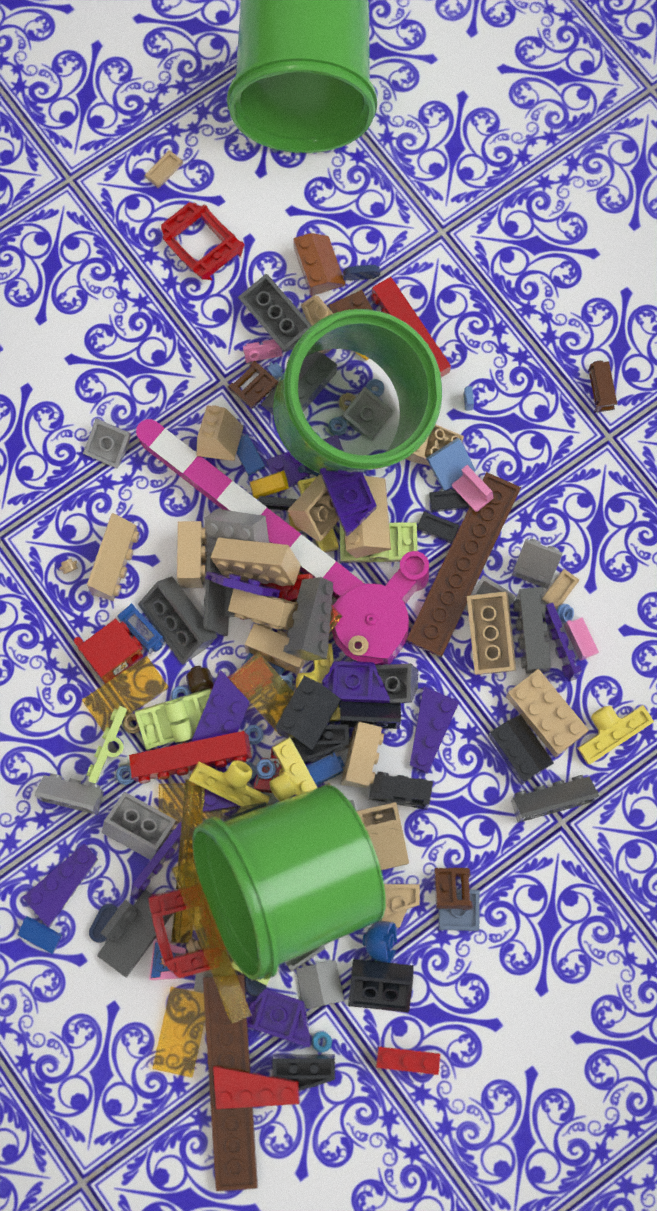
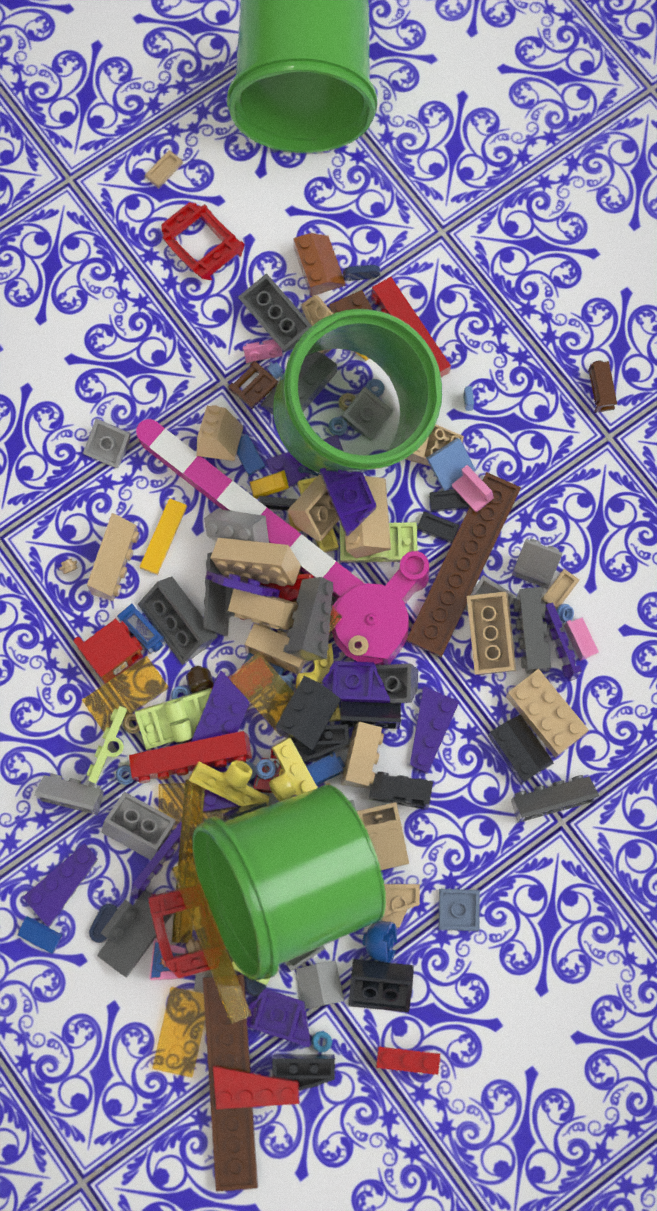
(163, 536): none -> yellow tile
(191, 554): tan brick -> none
(254, 728): medium blue plate -> none
(446, 888): reddish brown plate -> none
(613, 731): light yellow plate -> none

